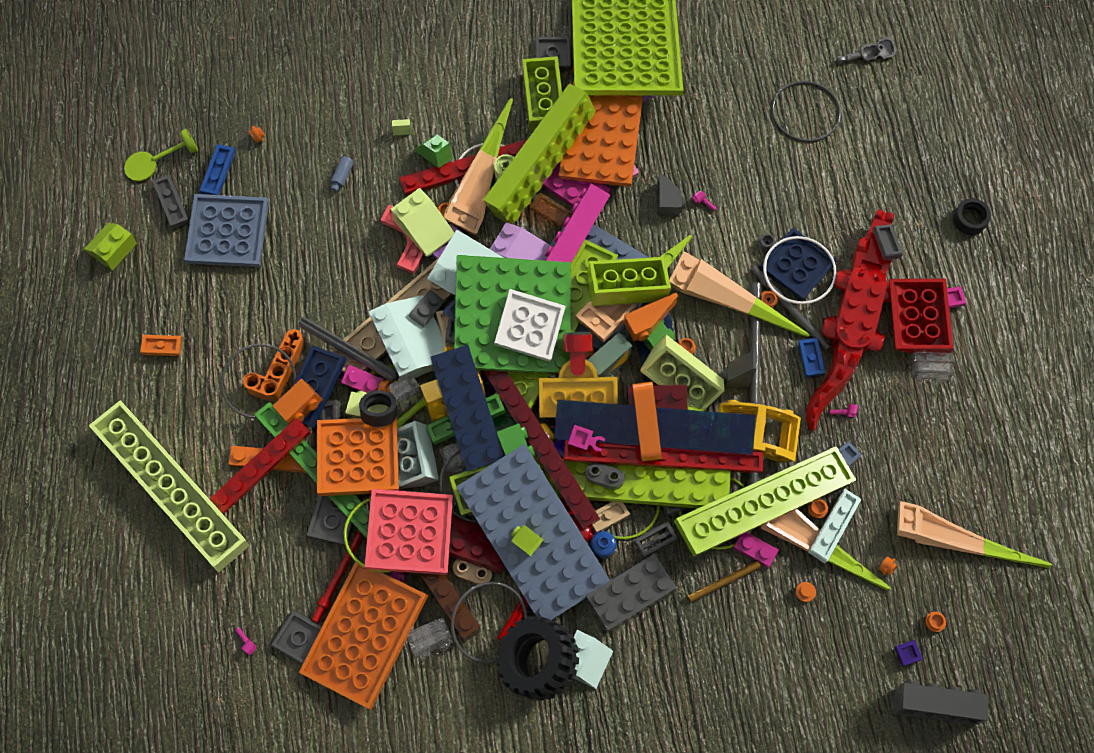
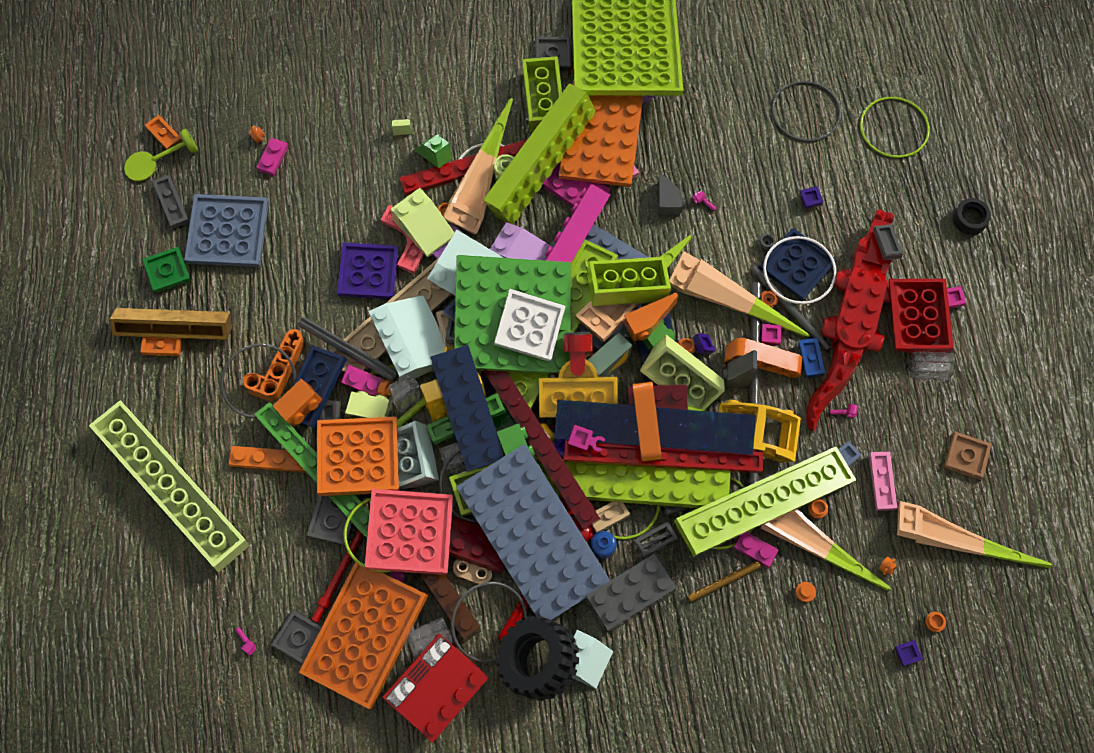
(111, 245): lime slope -> none
(163, 132): none -> orange plate
(166, 270): none -> green plate
(171, 323): none -> pearl gold brick
(217, 170): blue plate -> none
(260, 465): red plate -> none
(272, 157): none -> dark pink plate
(341, 173): sand blue cylinder -> none
(368, 270): none -> dark purple plate
(375, 398): black tyre -> none
(426, 308): dark grey plate -> none
(435, 687): none -> red slope
(526, 539): lime slope -> none
(550, 210): clear orange plate -> none
(603, 477): dark grey plate -> none
(703, 344): none -> dark purple plate
(768, 357): none -> beam
(771, 334): none -> dark pink plate
(811, 197): none -> dark purple plate
(834, 526): light aqua tile -> none
(882, 481): none -> bright pink plate
(883, 48): flat silver piece -> none
(901, 99): none -> lime piece
(940, 703): dark grey brick -> none
(967, 455): none -> medium nougat tile

